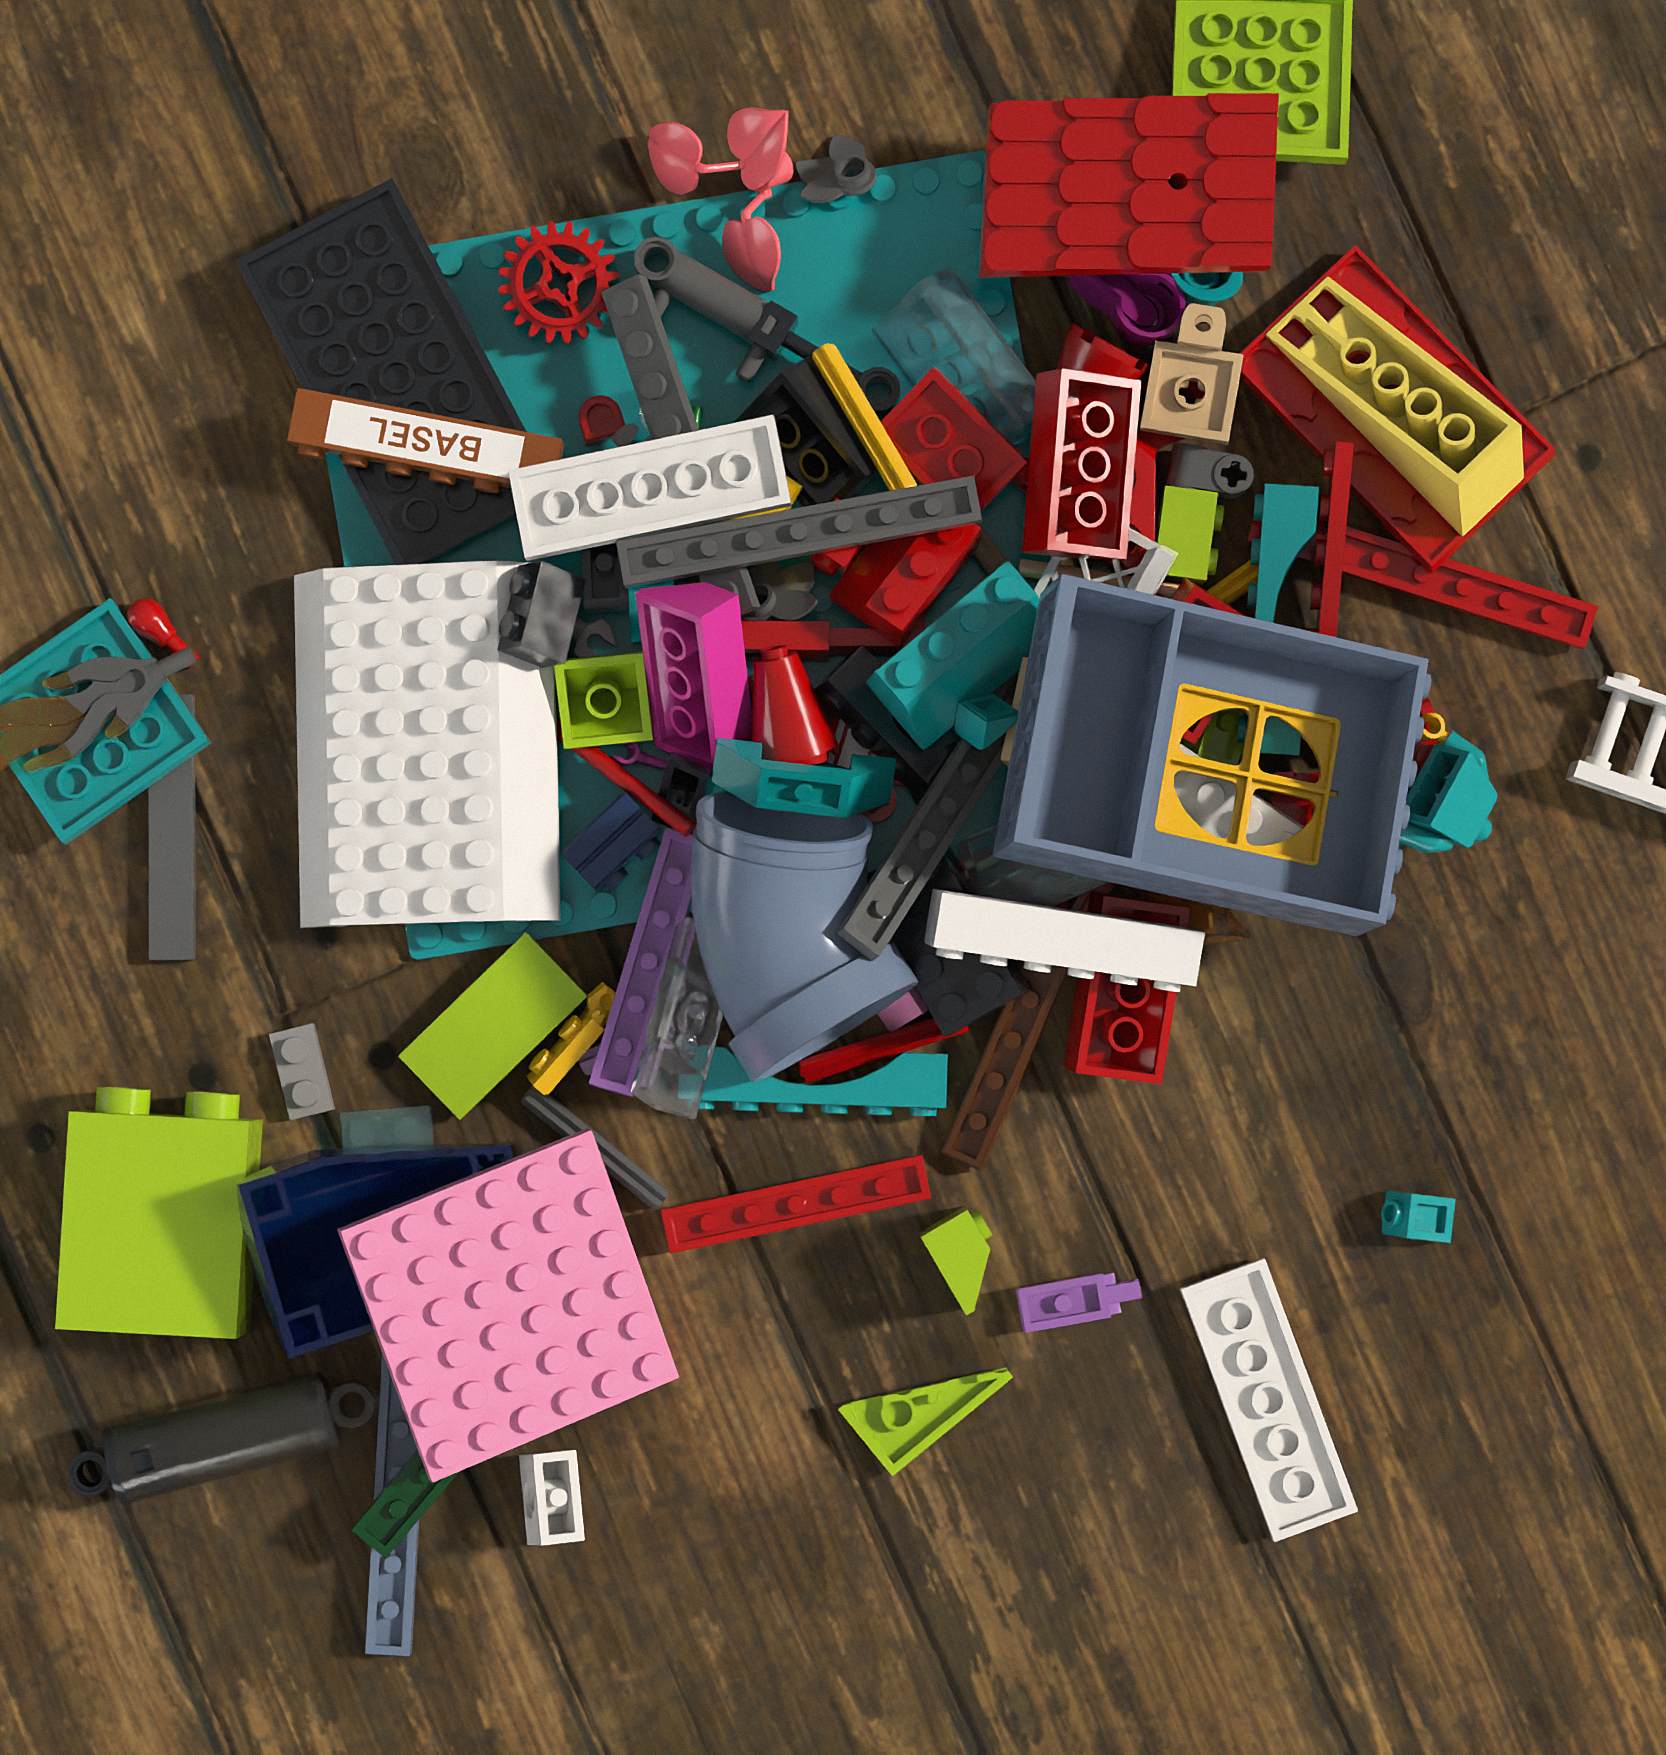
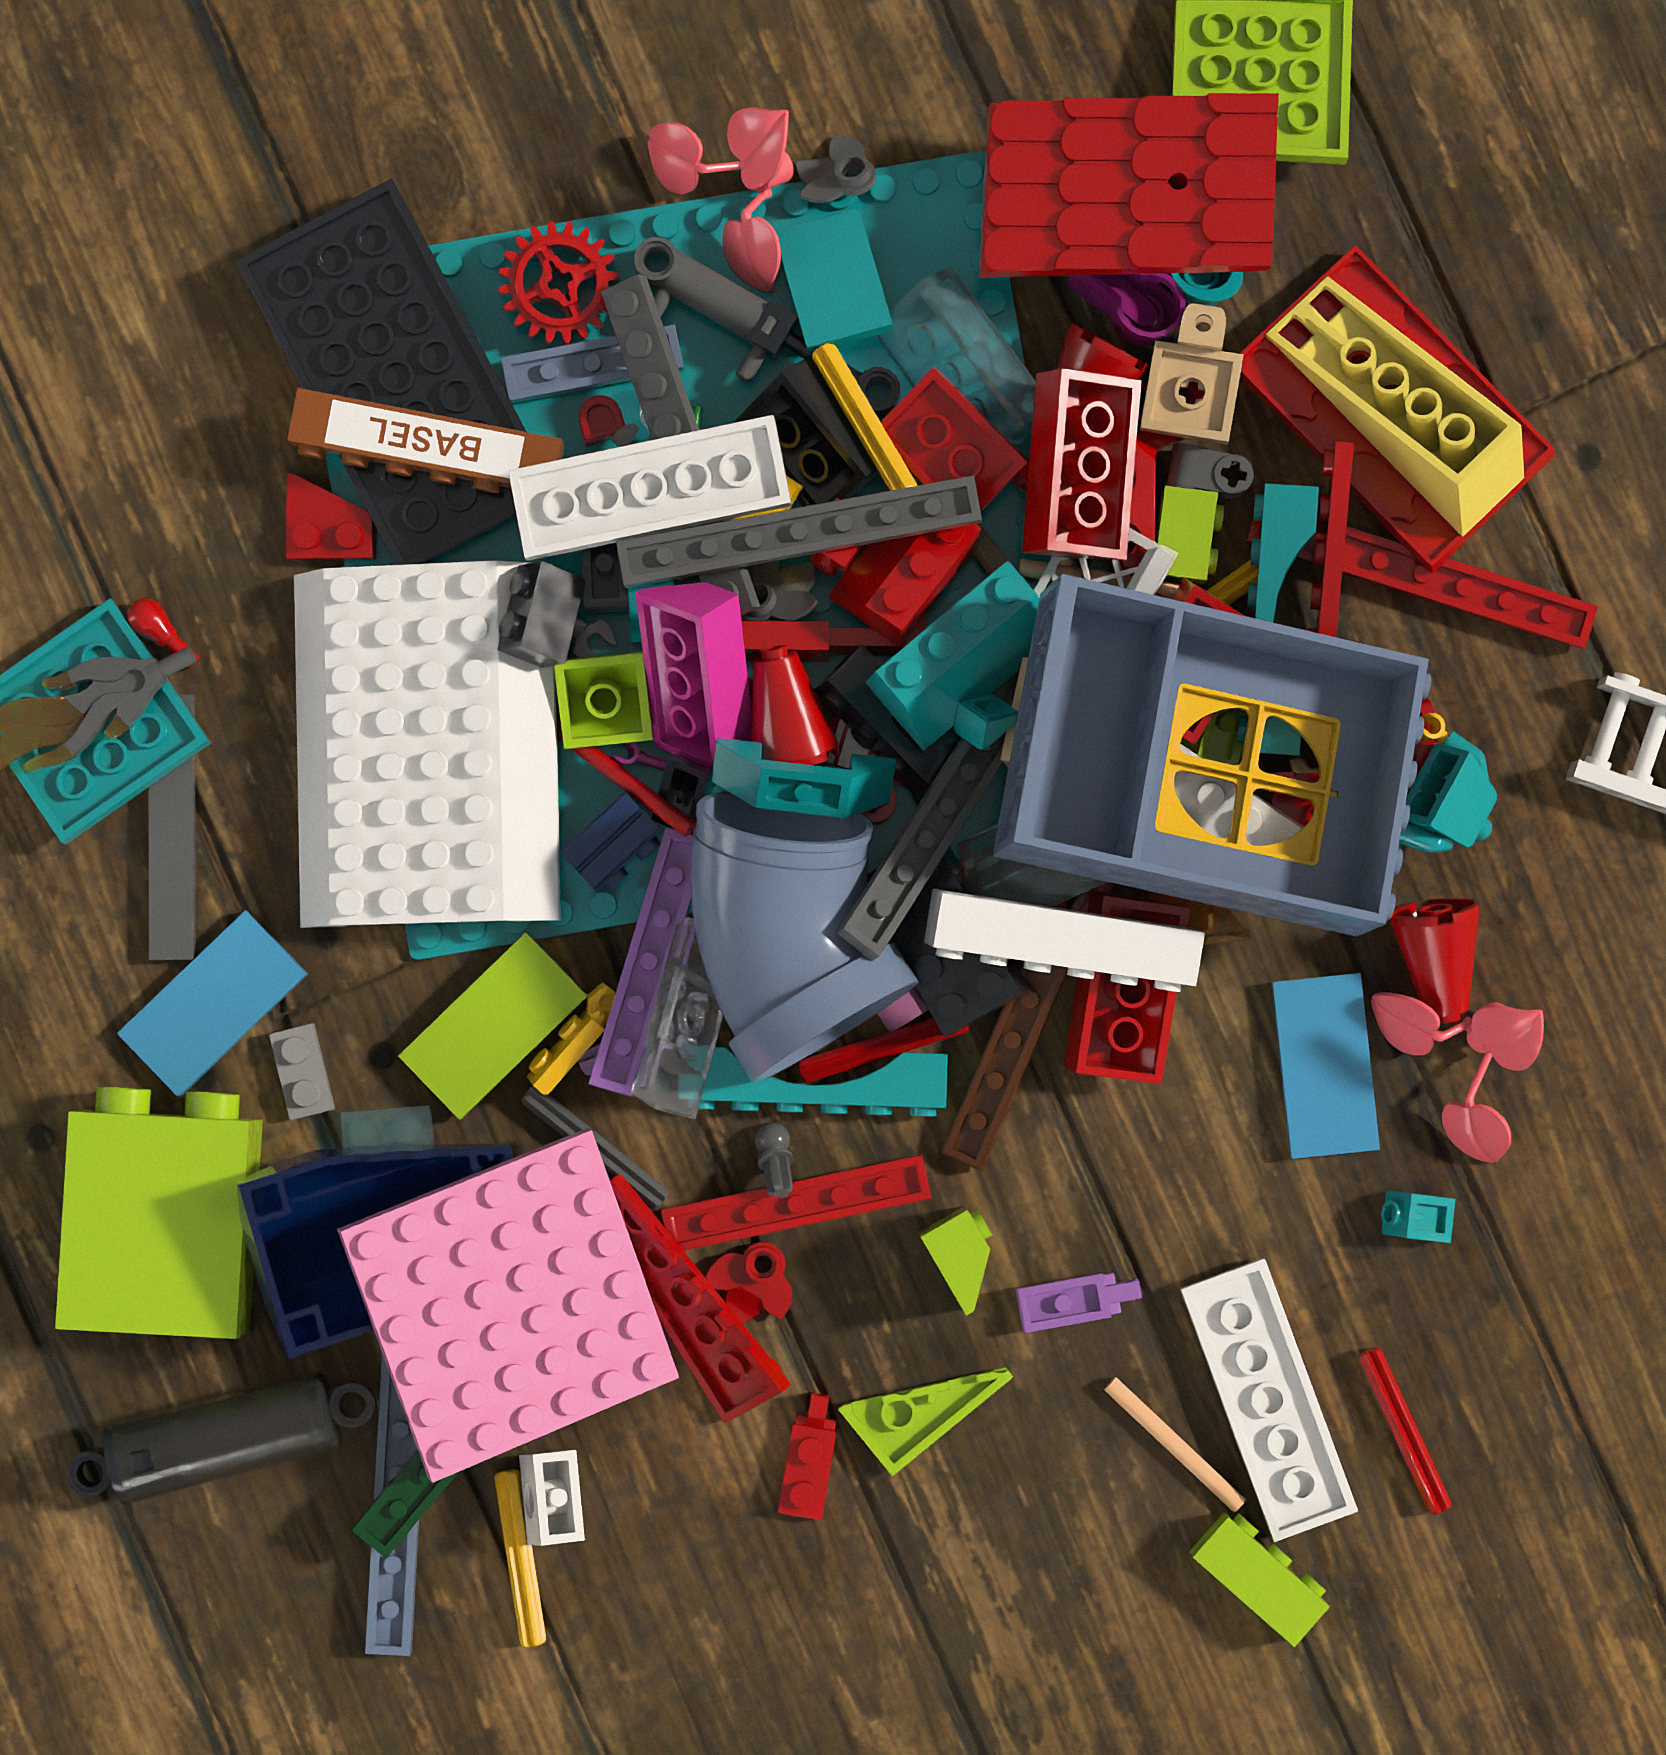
(212, 1003): none -> dark azure tile
(325, 525): none -> red wing
(520, 1559): none -> yellow axle
(571, 367): none -> sand blue plate
(700, 1323): none -> red wing
(747, 1287): none -> red plate
(772, 1142): none -> dark grey axle
(808, 1461): none -> red hinge
(833, 280): none -> teal tile
(1174, 1444): none -> light nougat bar
(1260, 1577): none -> lime brick
(1325, 1066): none -> dark azure tile
(1405, 1430): none -> red axle
(1439, 951): none -> red cone
(1496, 1030): none -> coral plant

